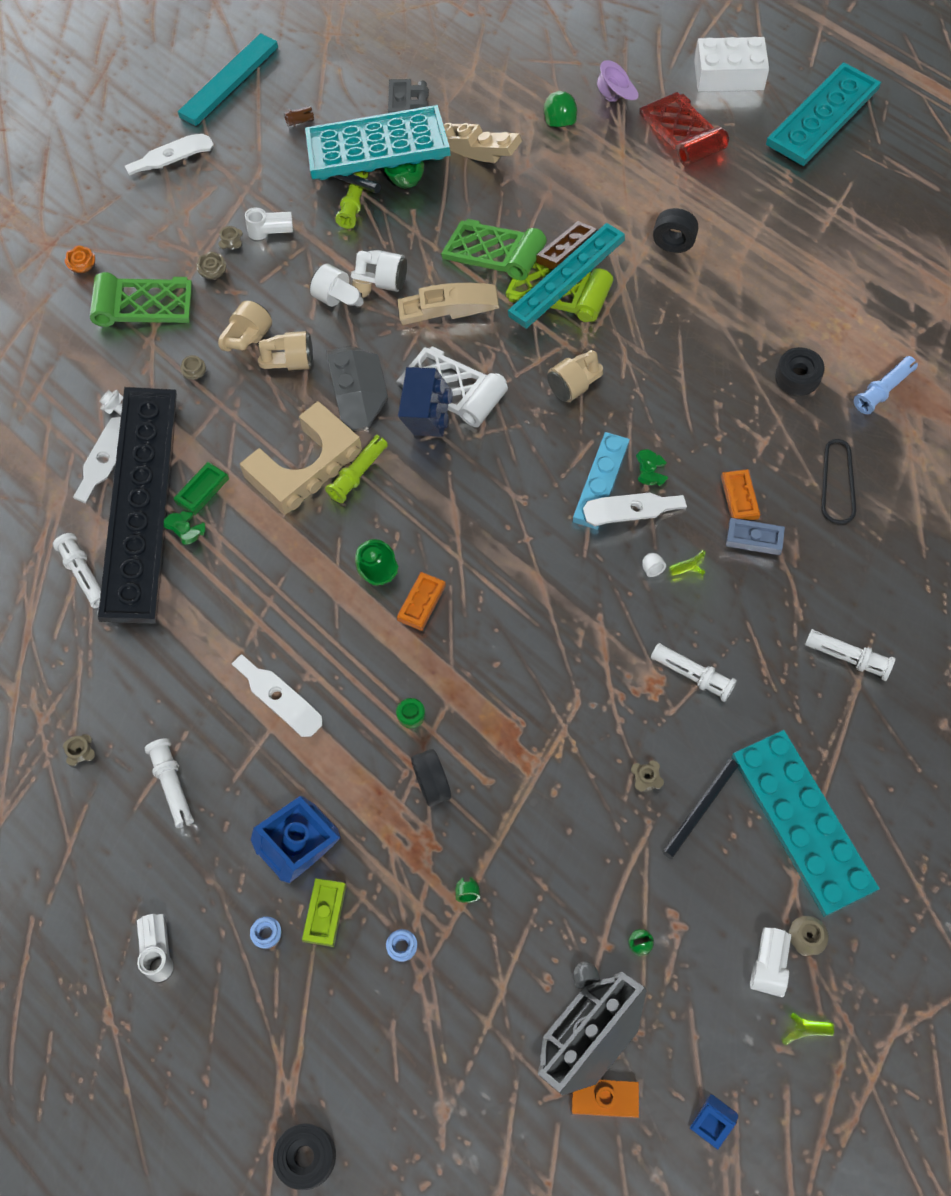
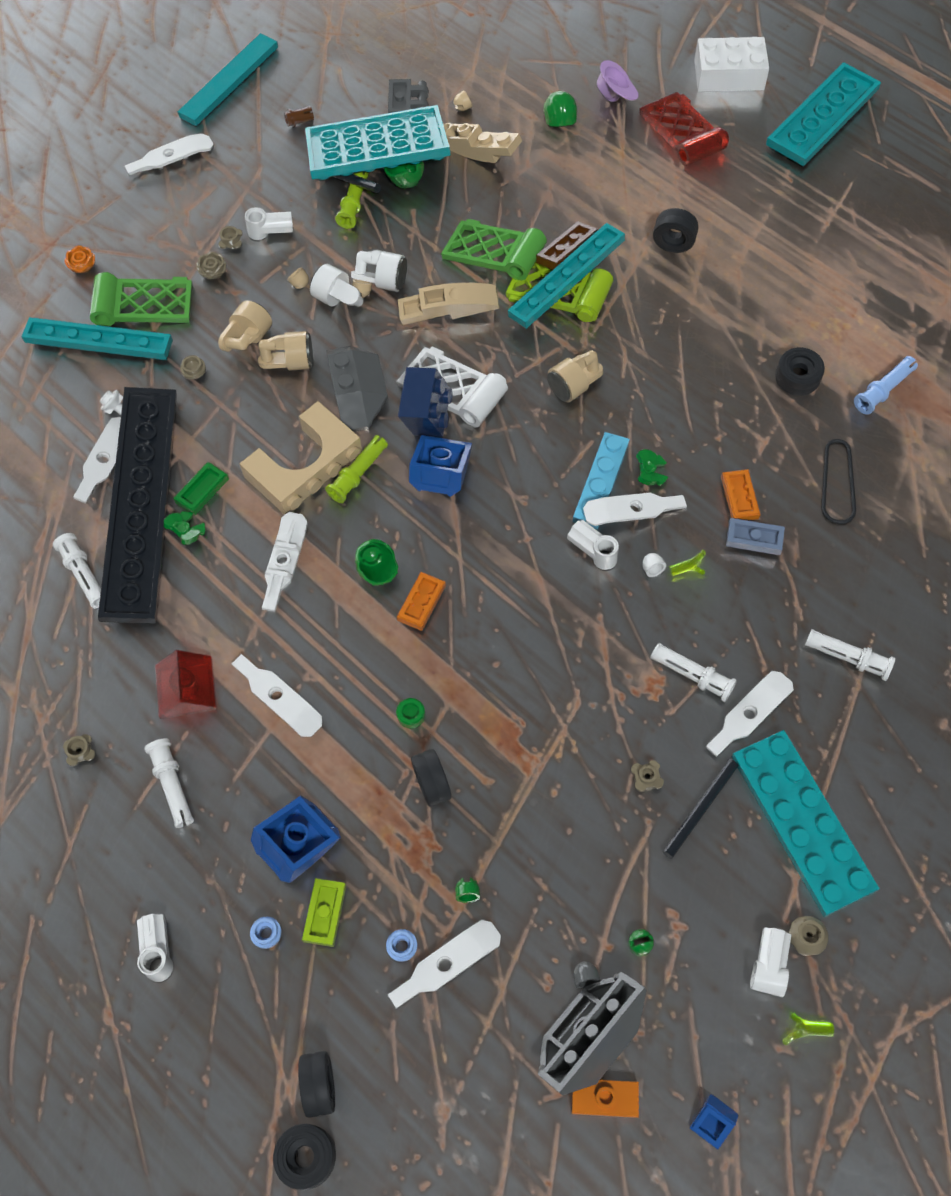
(97, 338): none -> teal plate
(185, 684): none -> clear red slope
(288, 545): none -> white piece
(299, 278): none -> tan hinge
(316, 1084): none -> black tyre
(439, 465): none -> blue slope
(460, 951): none -> white piece
(462, 101): none -> tan hinge
(594, 543): none -> white piece
(760, 701): none -> white piece

